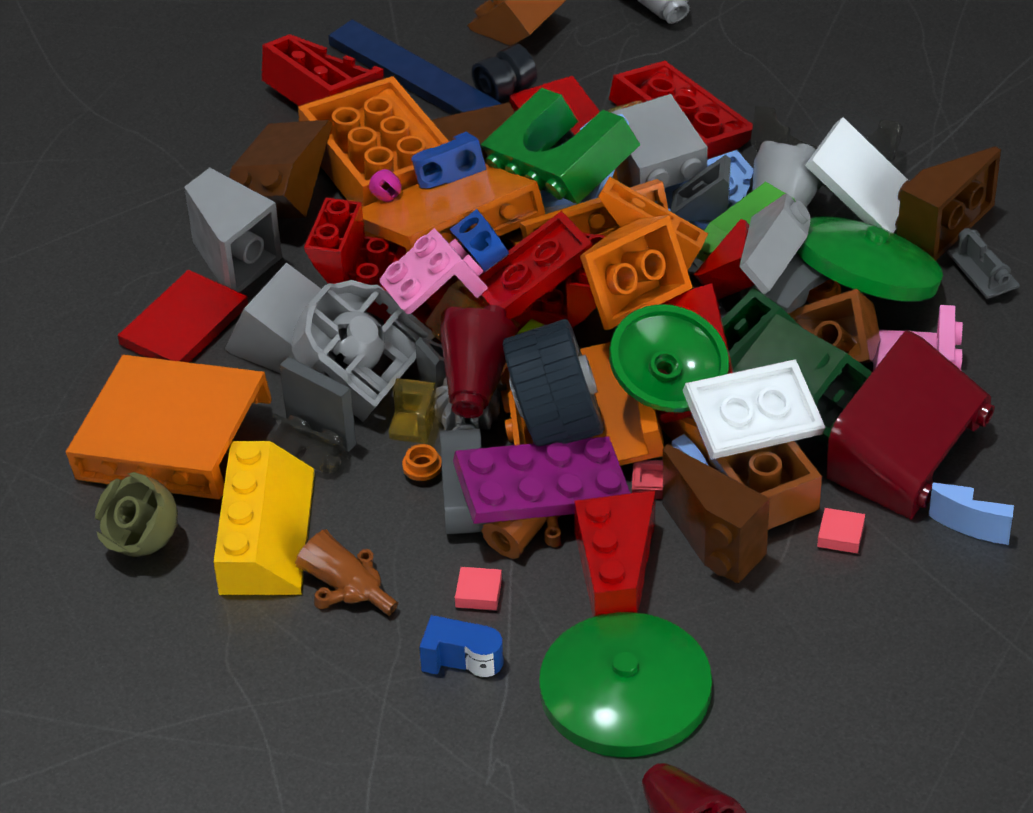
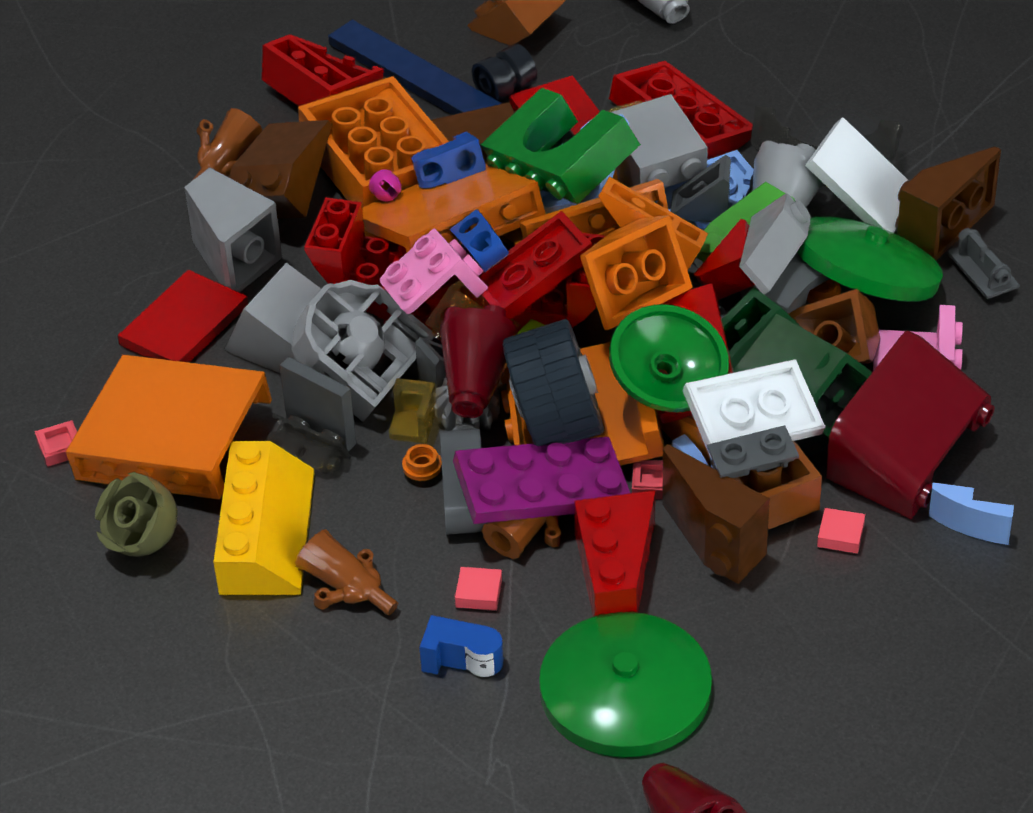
(55, 441): none -> coral tile
(228, 144): none -> dark orange piece
(753, 451): none -> dark grey hinge

